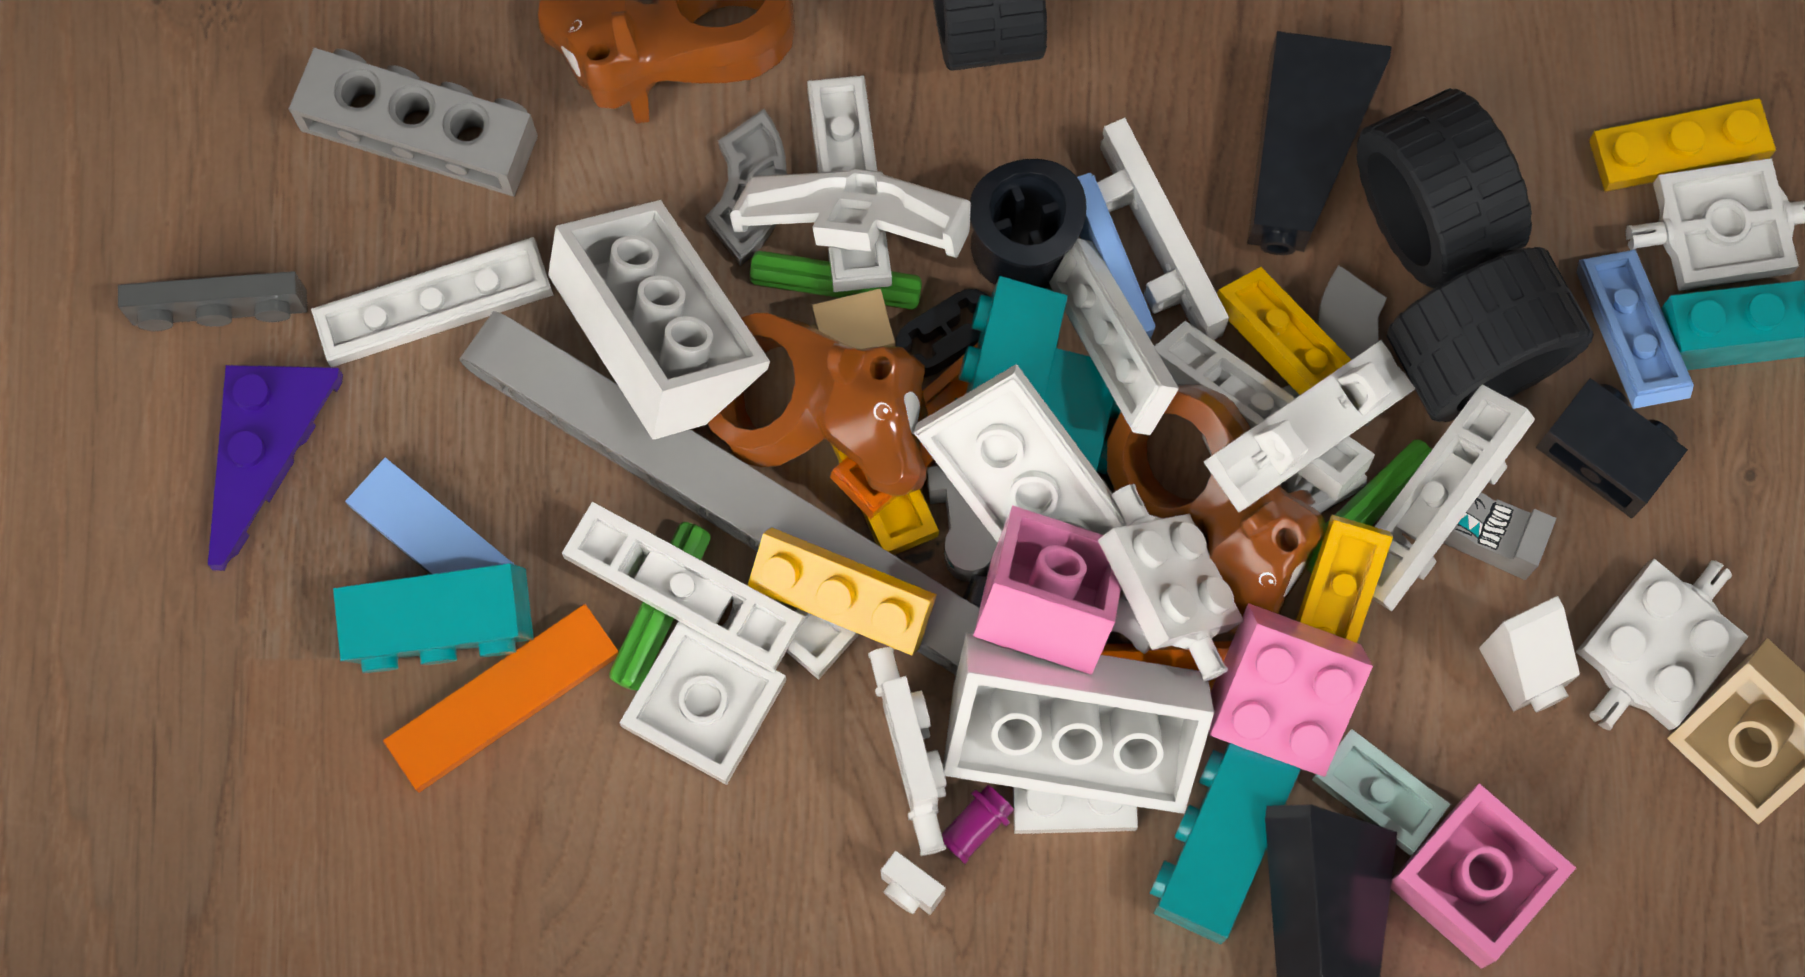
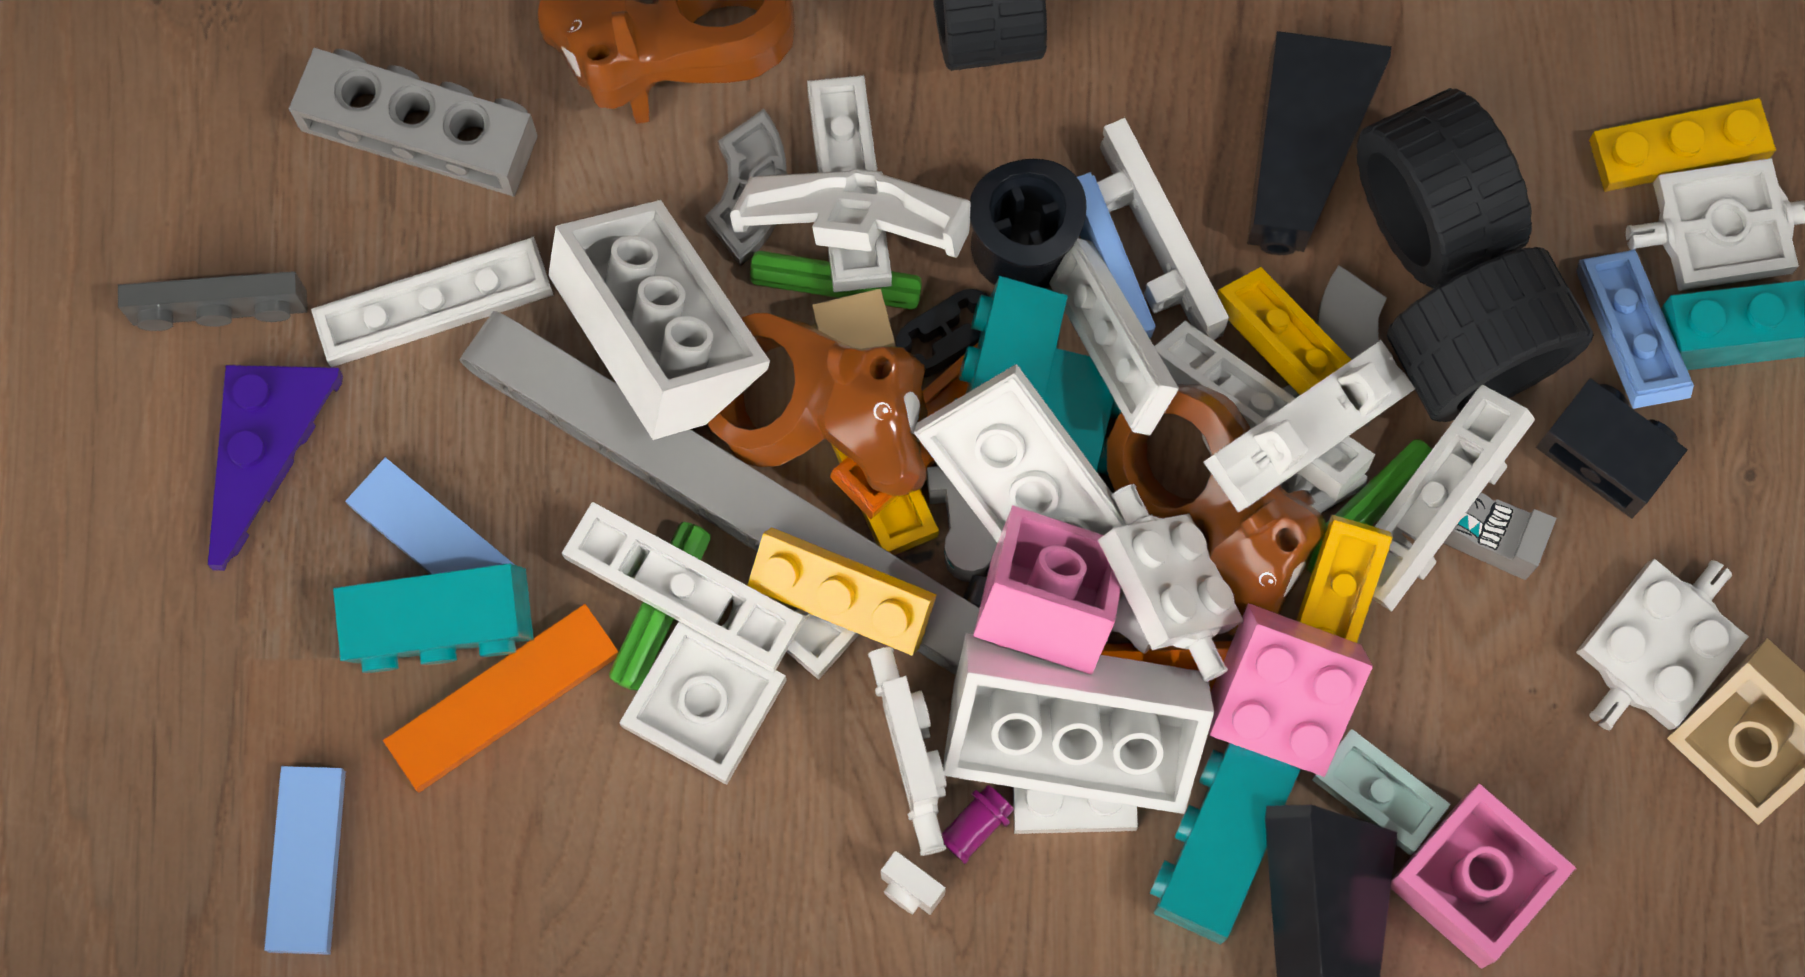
(305, 860): none -> light blue tile
(1533, 656): white slope -> none

